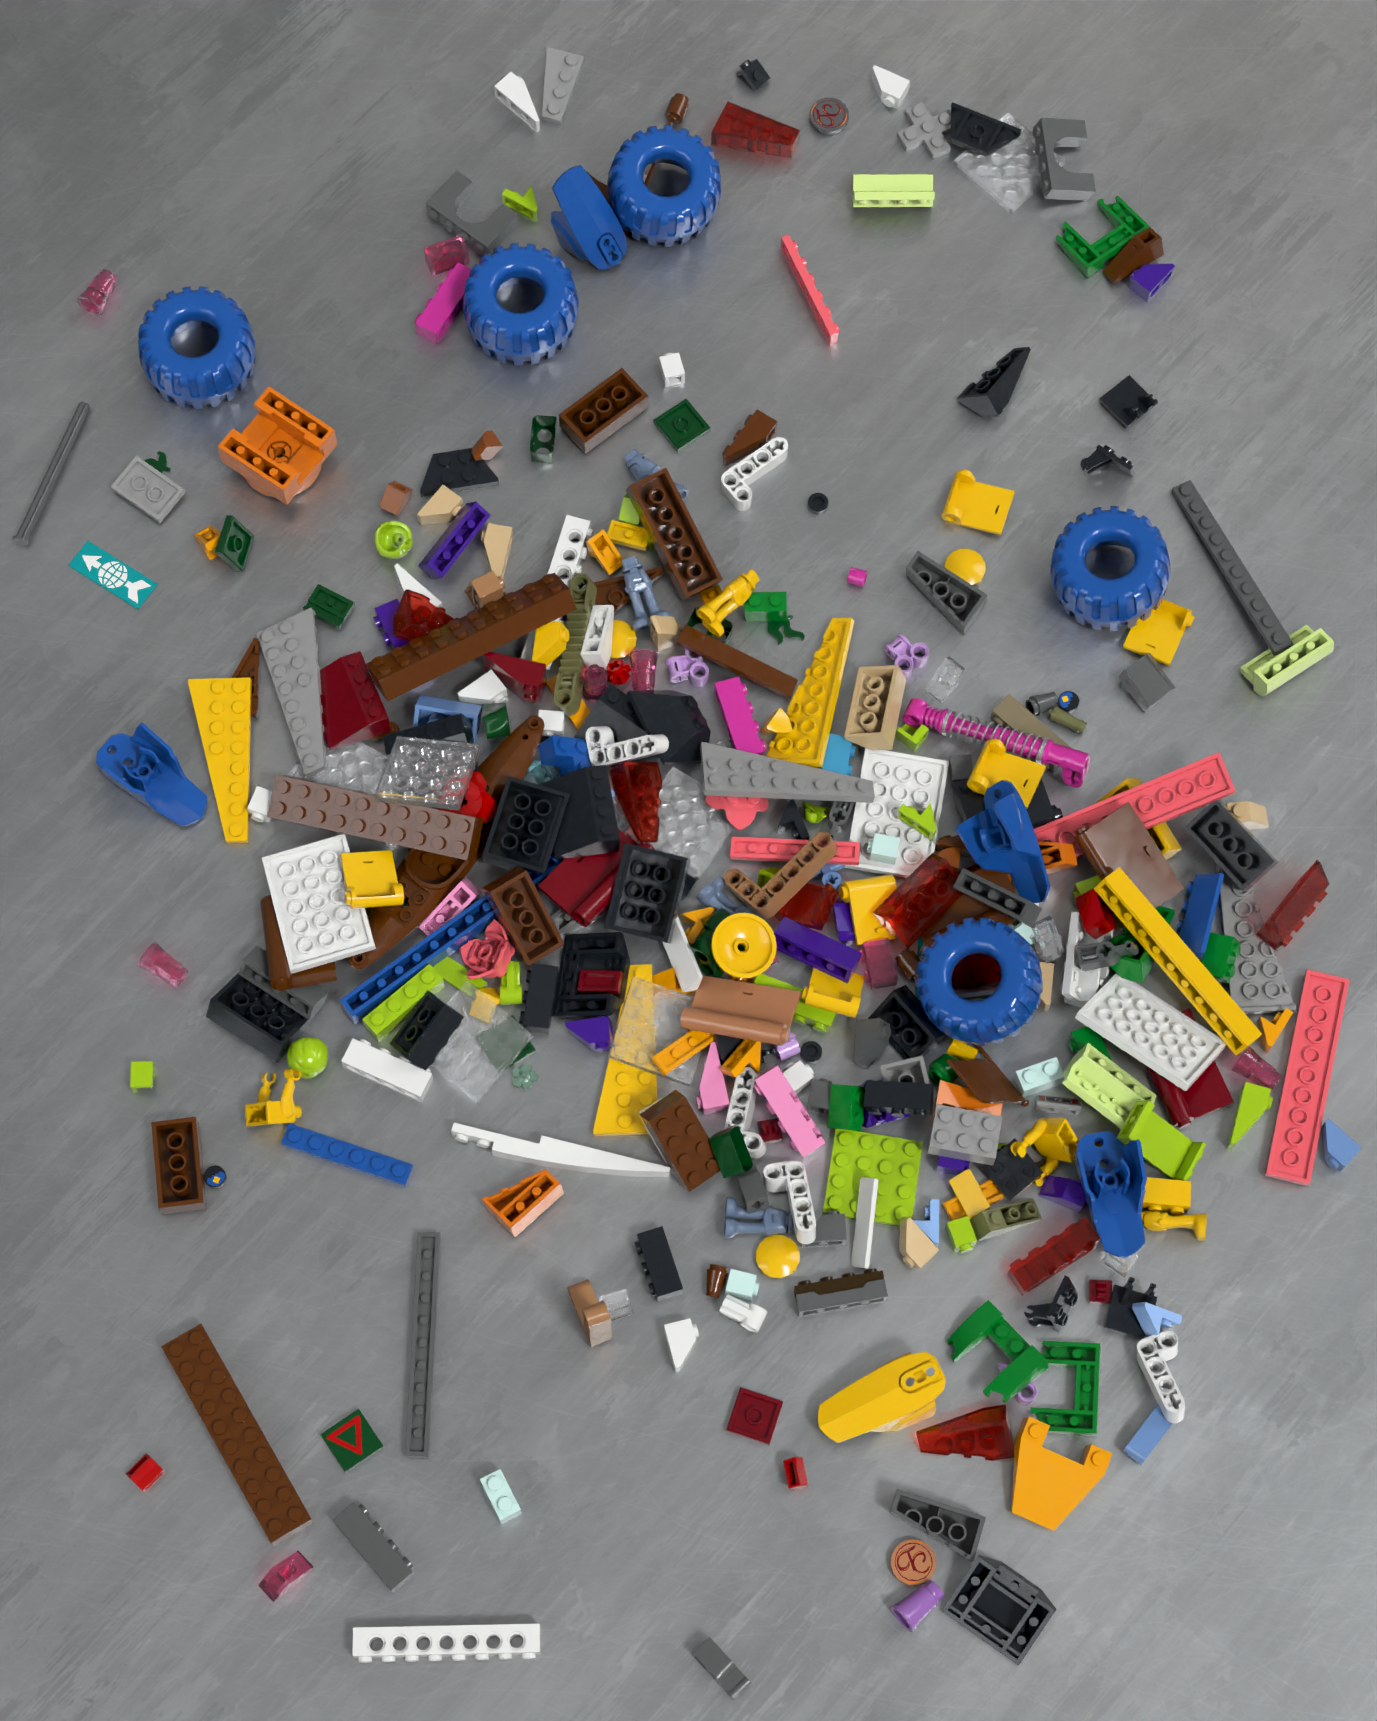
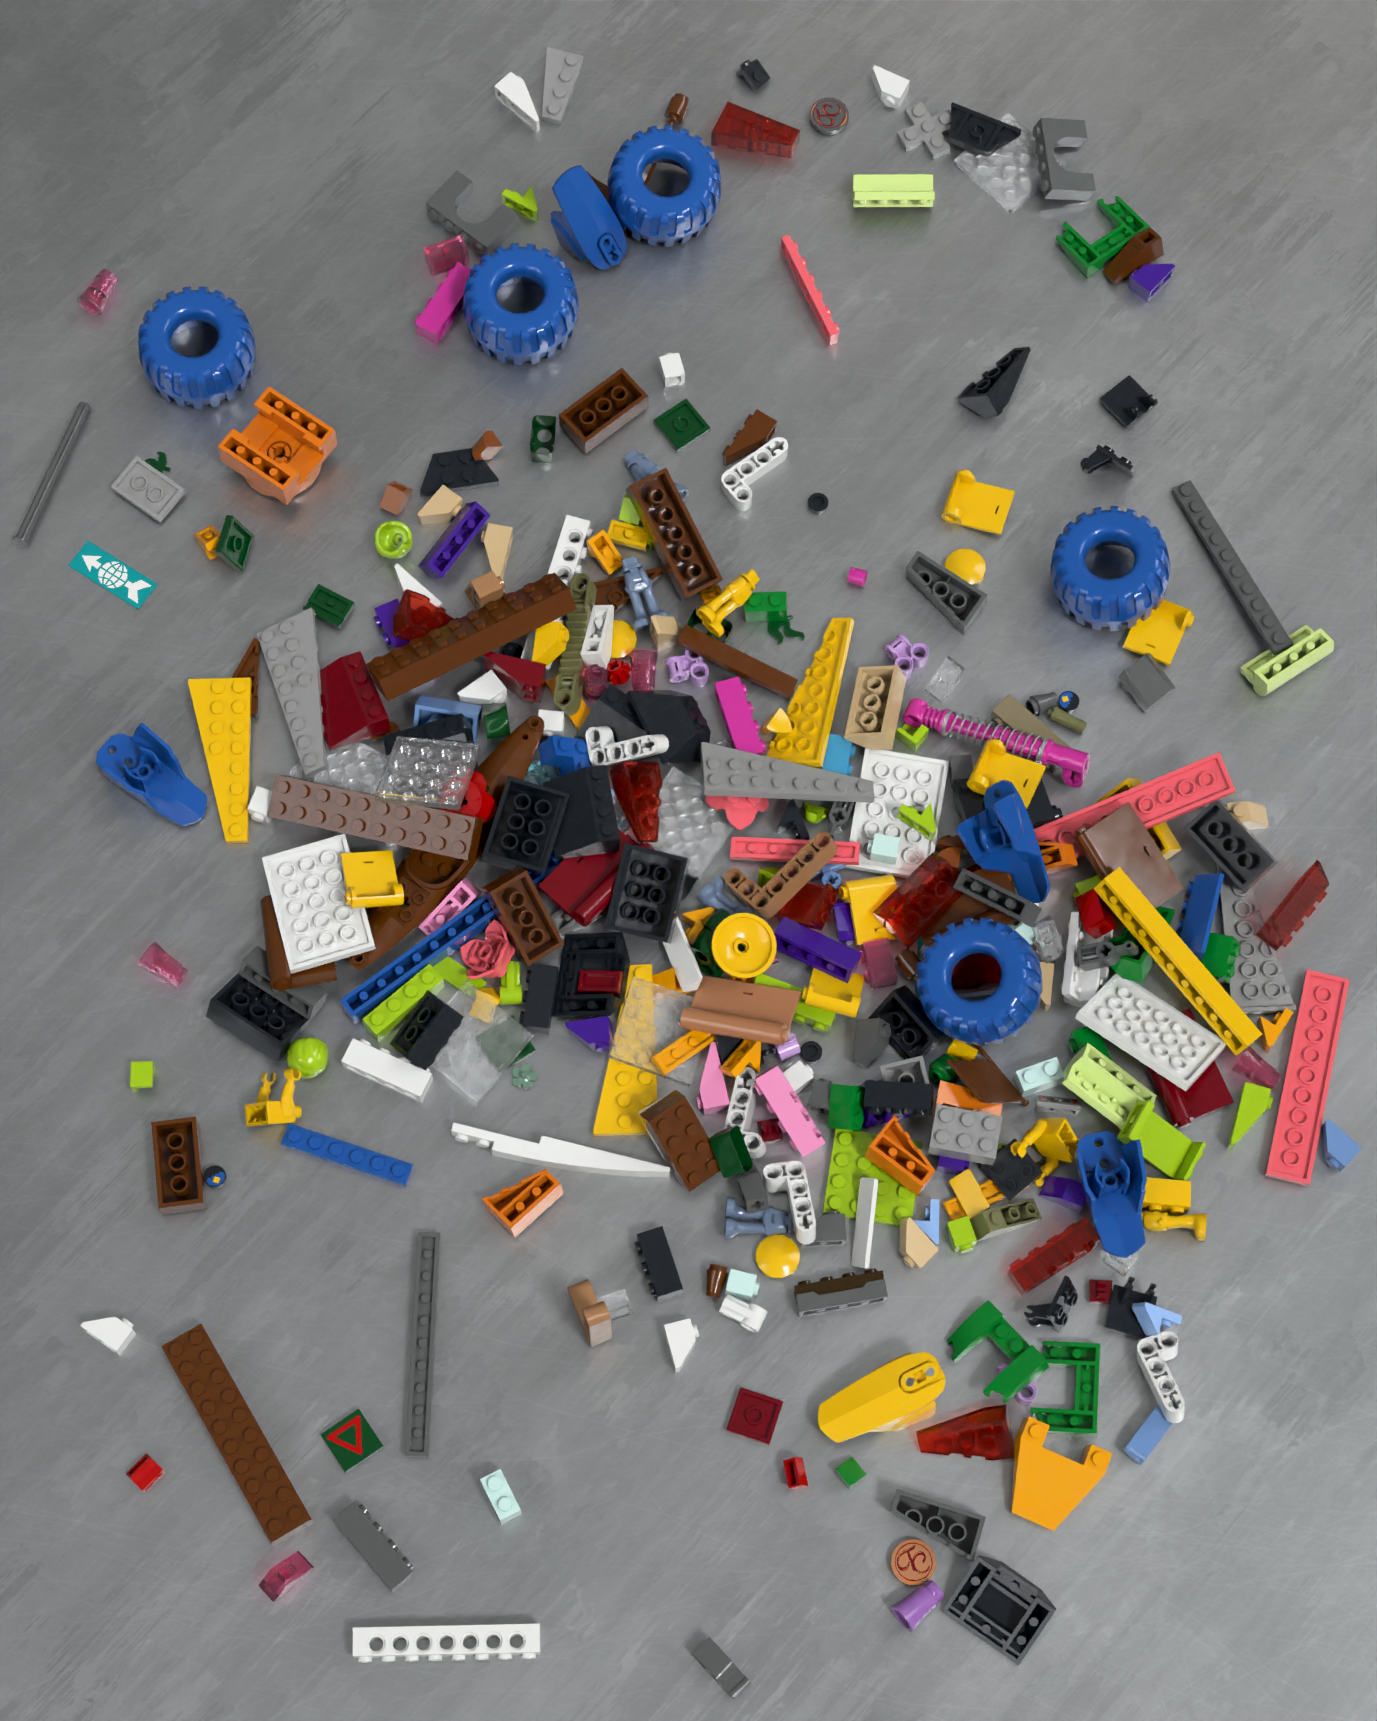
(111, 1332): none -> white slope
(513, 650): none -> black tile
(850, 1472): none -> green slope
(900, 1158): none -> orange wedge

